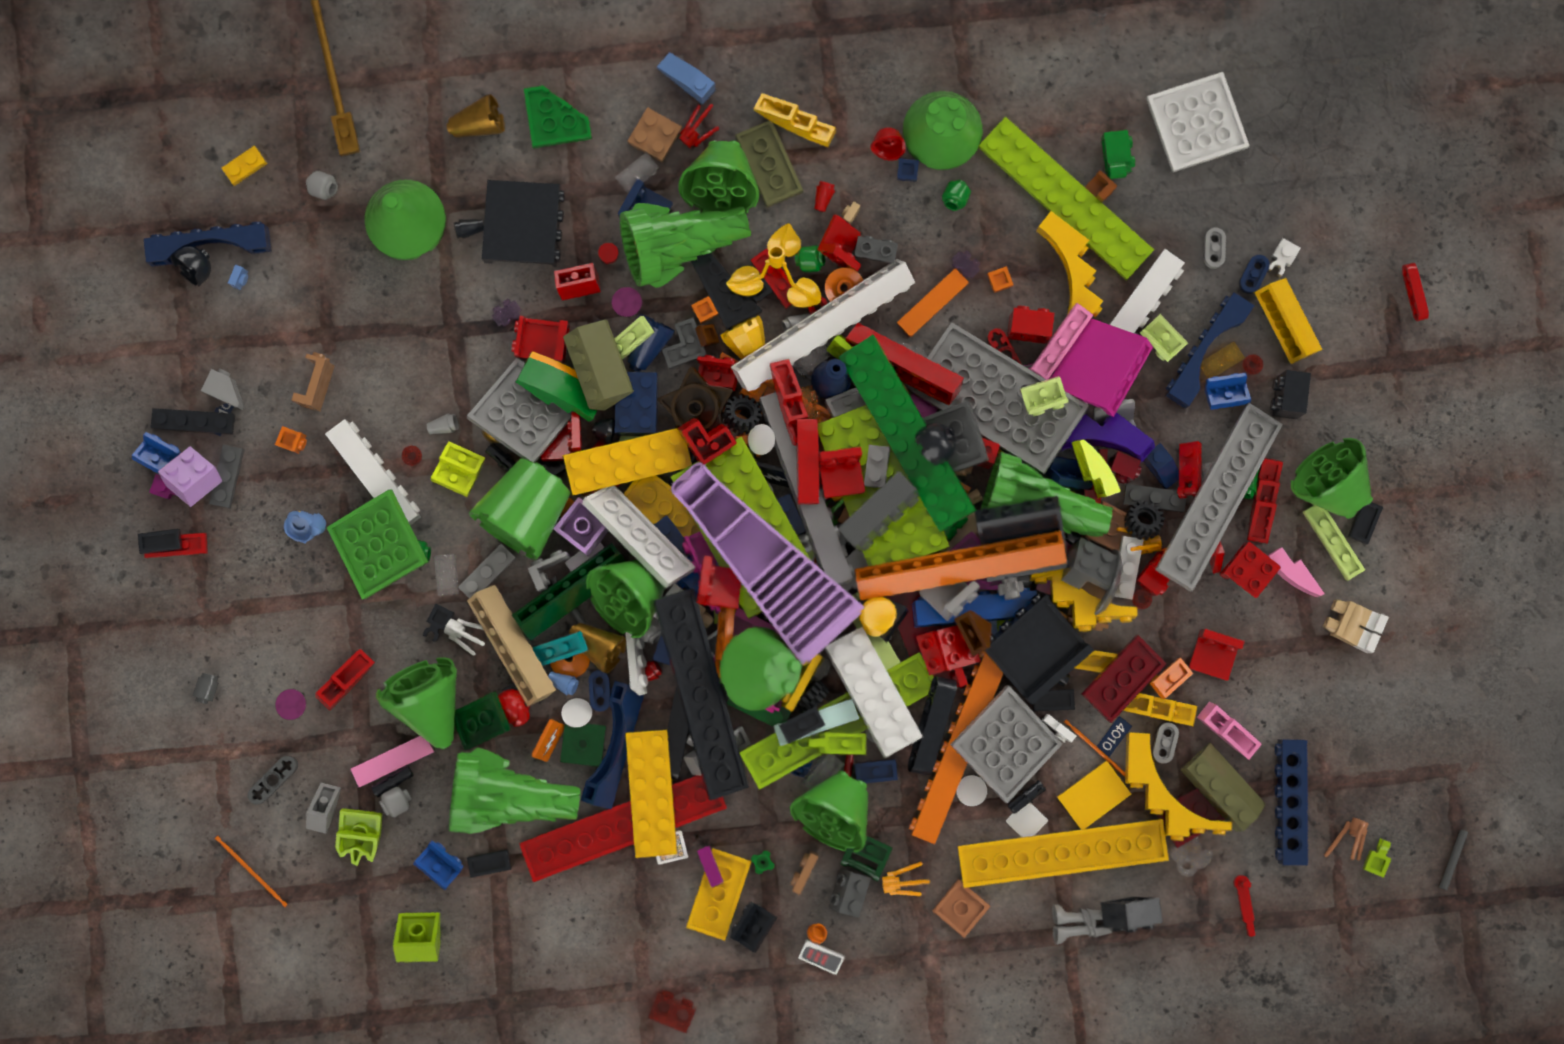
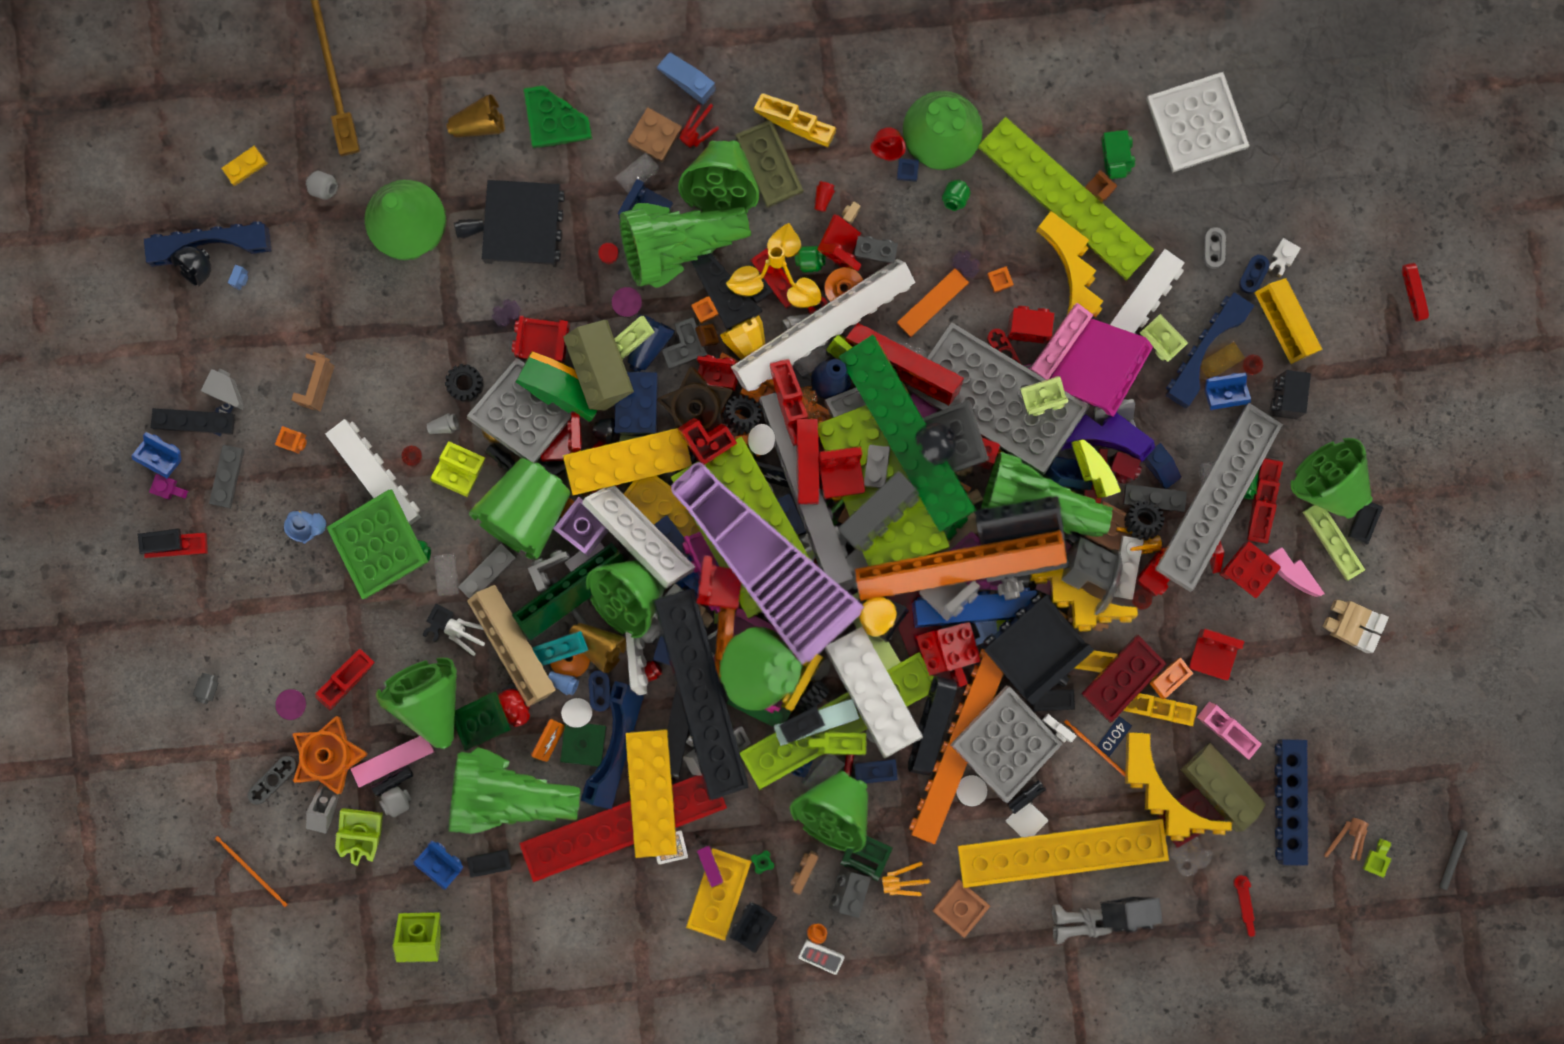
(190, 476): lavender brick -> none
(312, 753): none -> orange plate
(455, 374): none -> black tyre
(577, 281): red brick -> none
(670, 1017): clear red brick -> none
(975, 631): reddish brown slope -> none
(1094, 795): yellow tile -> none
(1166, 743): light grey plate -> none
(1189, 468): red plate -> none

